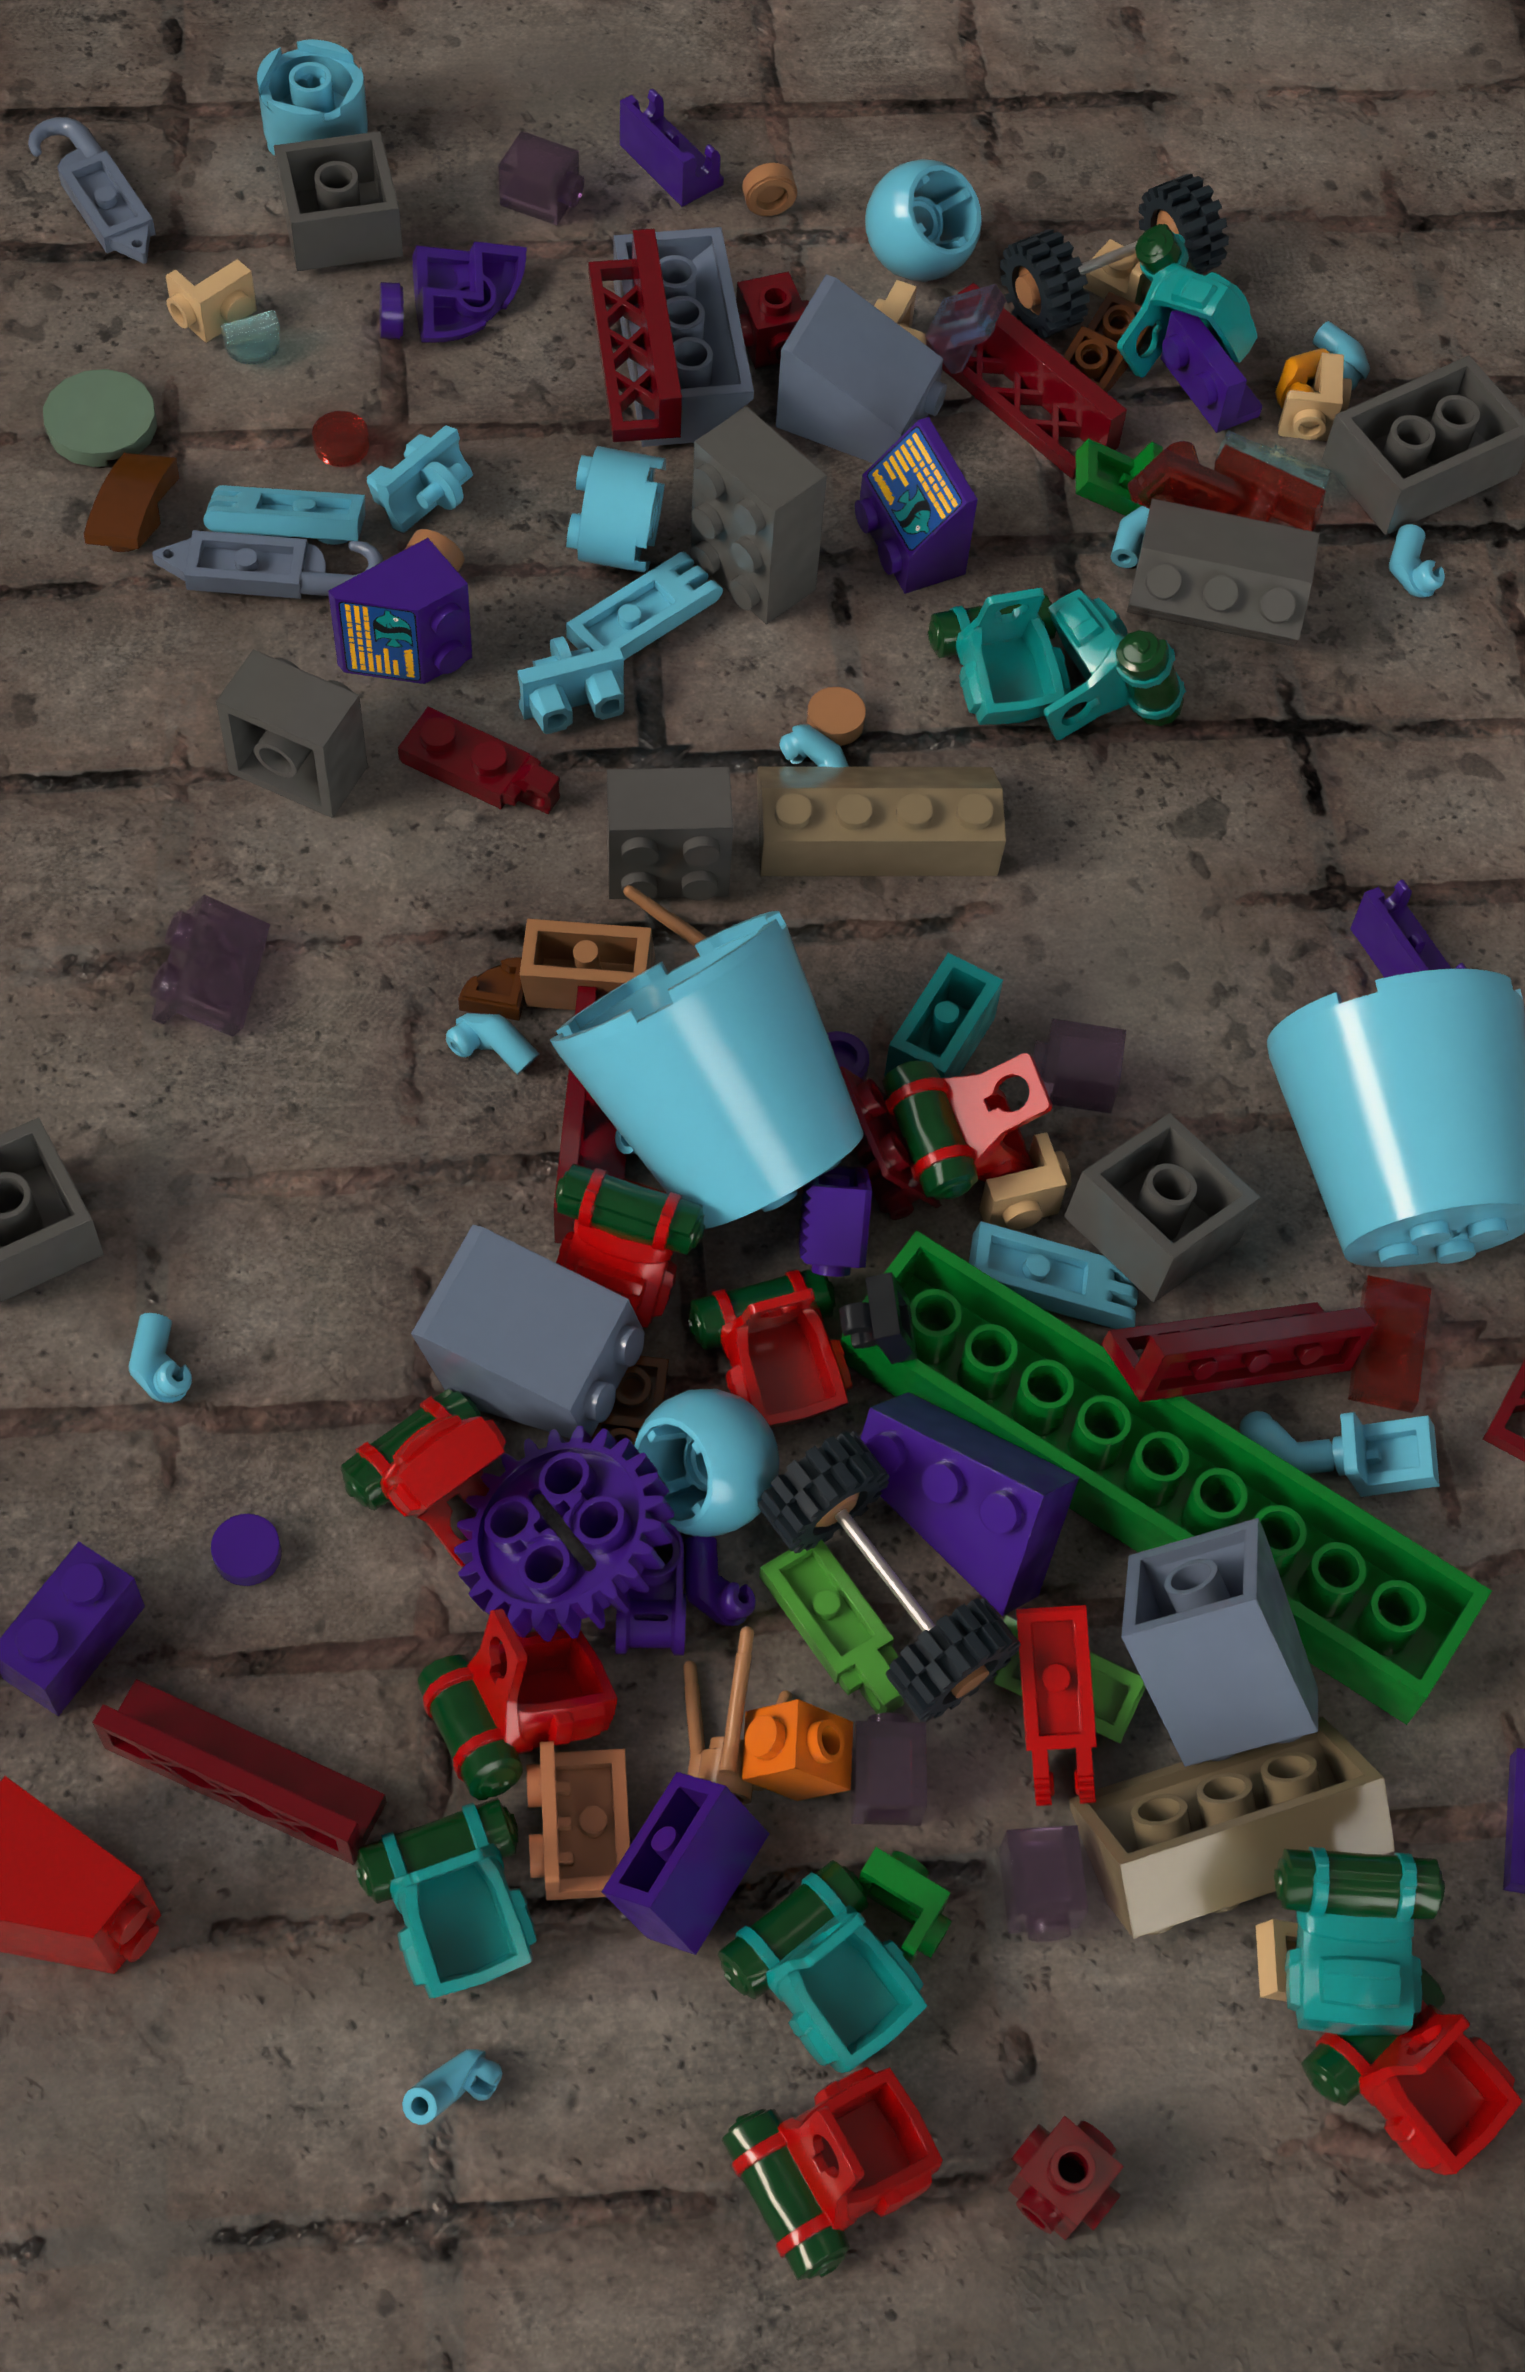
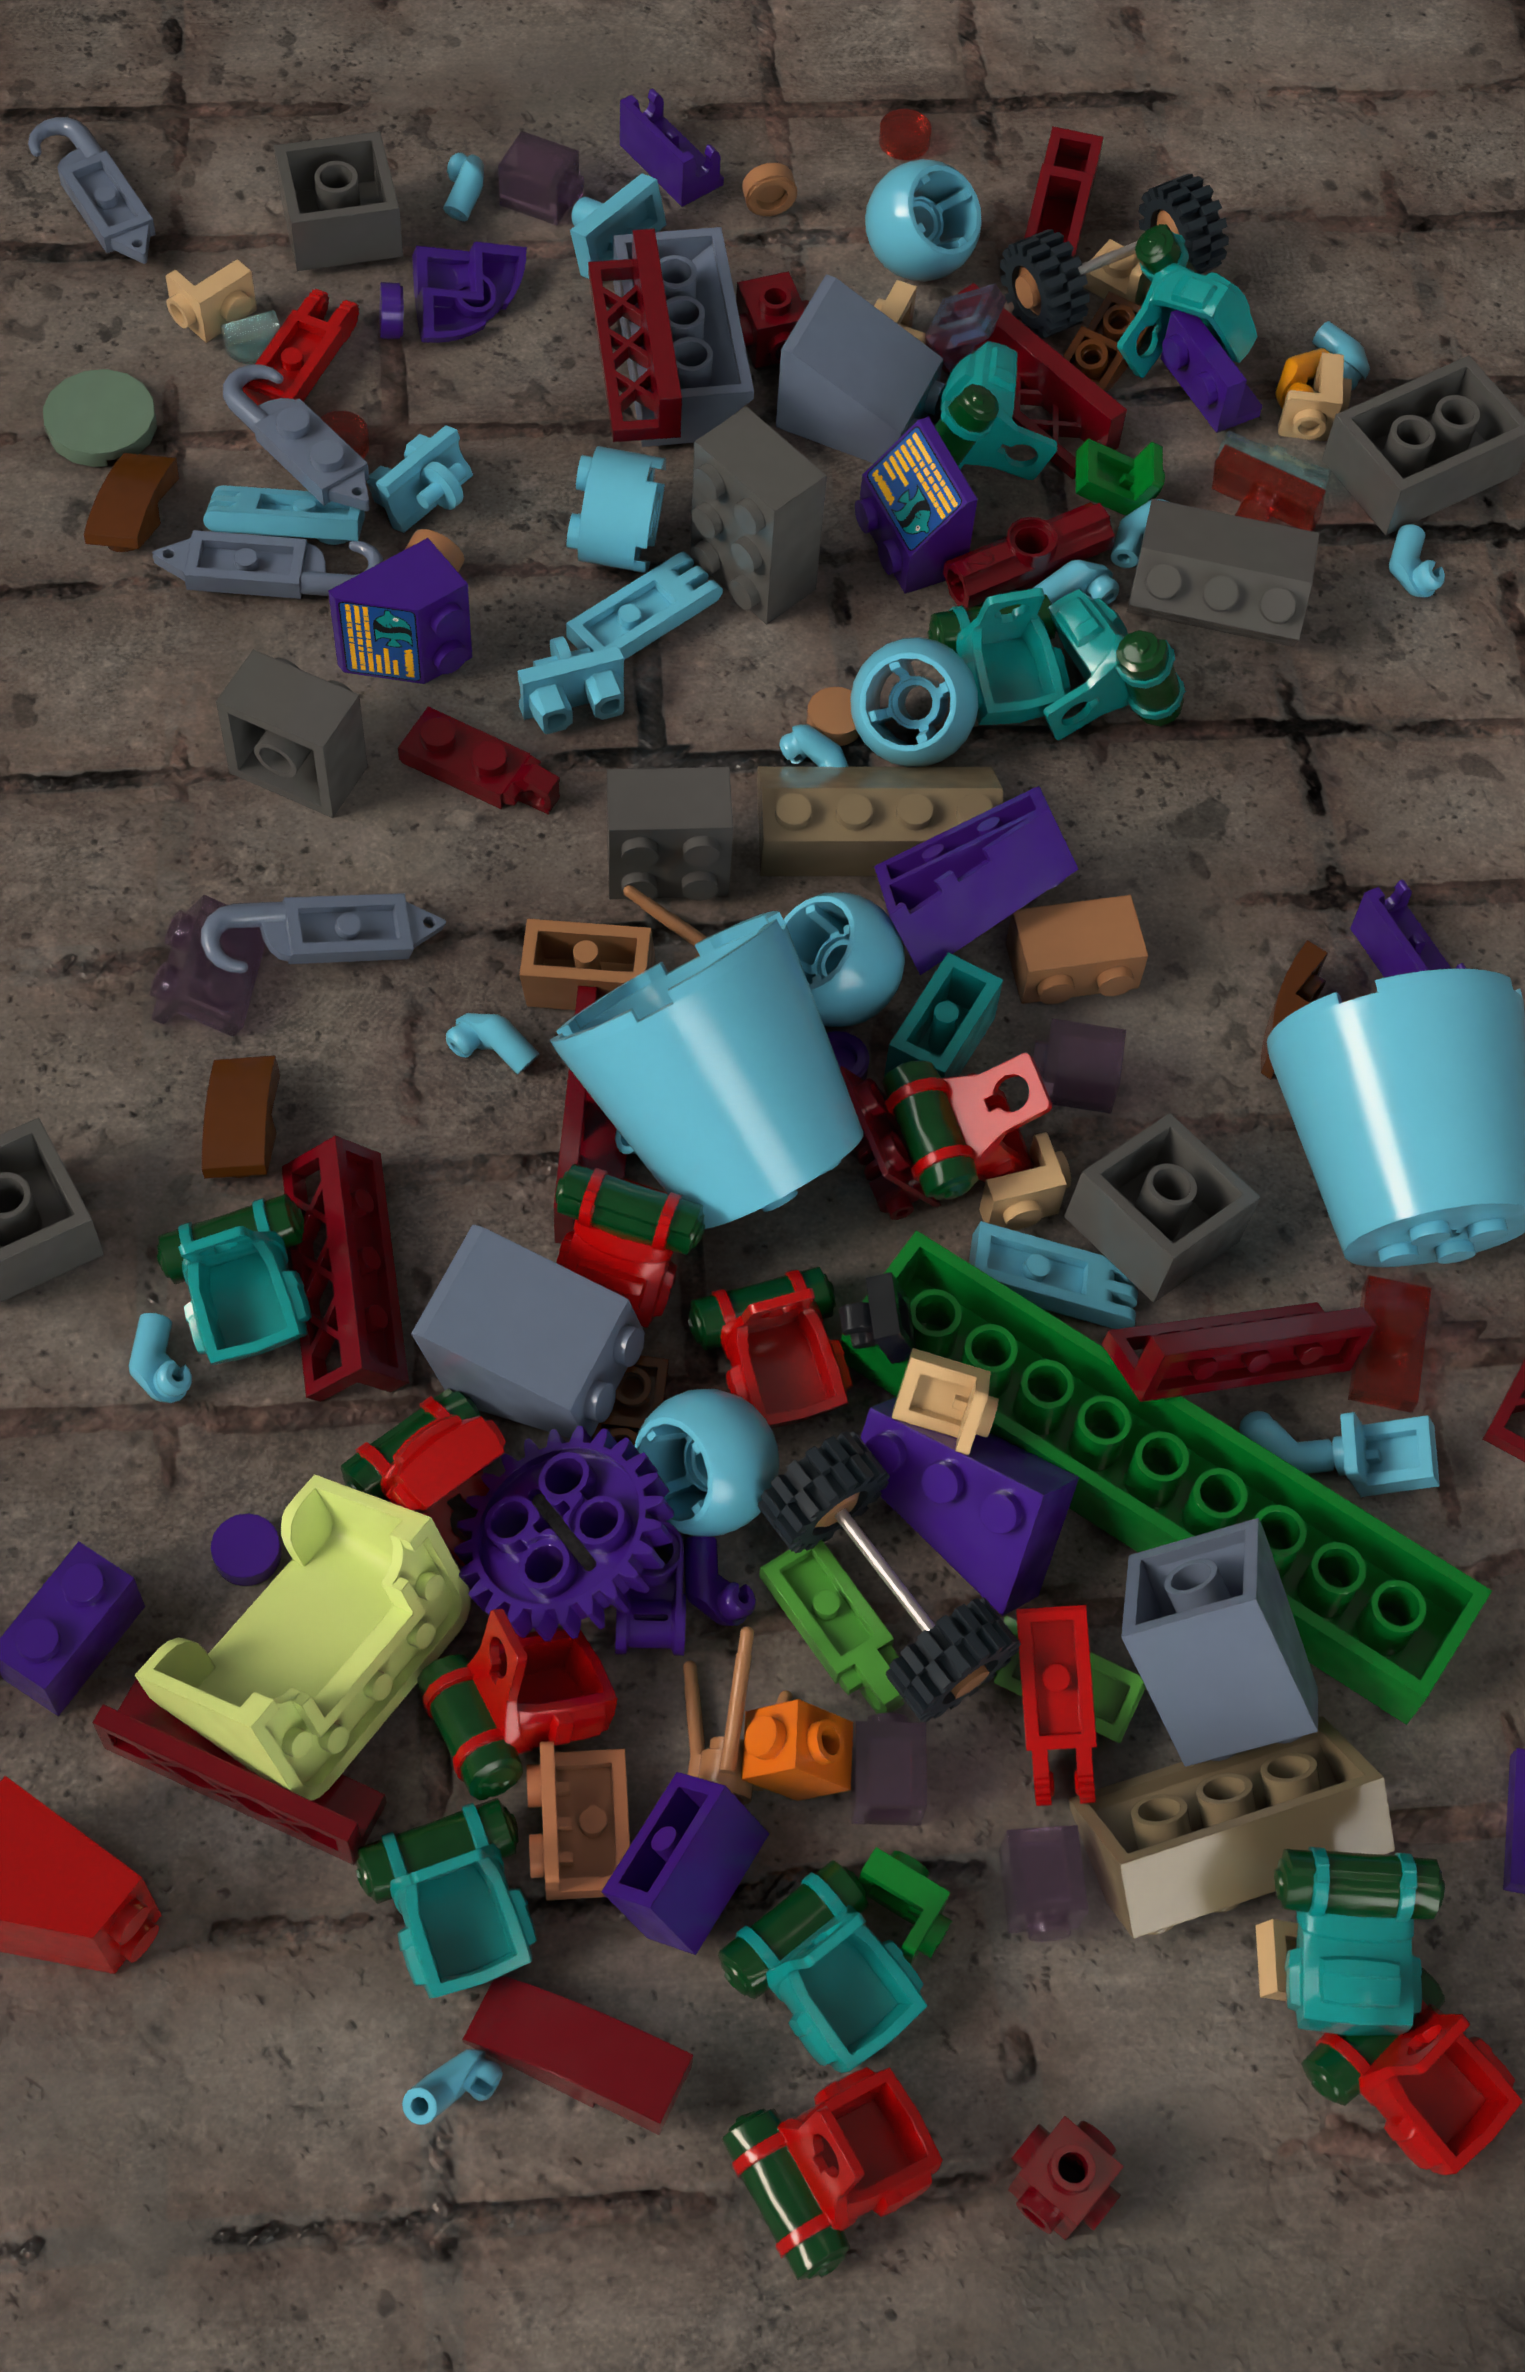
(238, 1117): none -> reddish brown slope
(240, 1279): none -> teal piece
(300, 441): none -> sand blue plate
(303, 348): none -> red hinge
(311, 94): medium azure brick -> none
(324, 929): none -> sand blue plate
(324, 1644): none -> yellowish green windscreen
(358, 1263): none -> dark red fence
(468, 178): none -> medium azure arm
(495, 991): reddish brown tile -> none
(580, 2051): none -> dark red slope
(630, 209): none -> medium azure tile
(836, 1221): dark purple brick -> none
(847, 955): none -> medium azure wheel
(897, 659): none -> medium azure wheel
(905, 134): none -> clear red tile
(946, 1398): none -> tan bracket
(973, 876): none -> dark purple wedge
(979, 414): none -> teal piece
(1028, 554): none -> dark red piece
(1065, 184): none -> dark red slope
(1076, 949): none -> medium nougat brick
(1089, 577): none -> medium azure arm
(1182, 480): clear red tile -> none
(1298, 989): none -> reddish brown slope

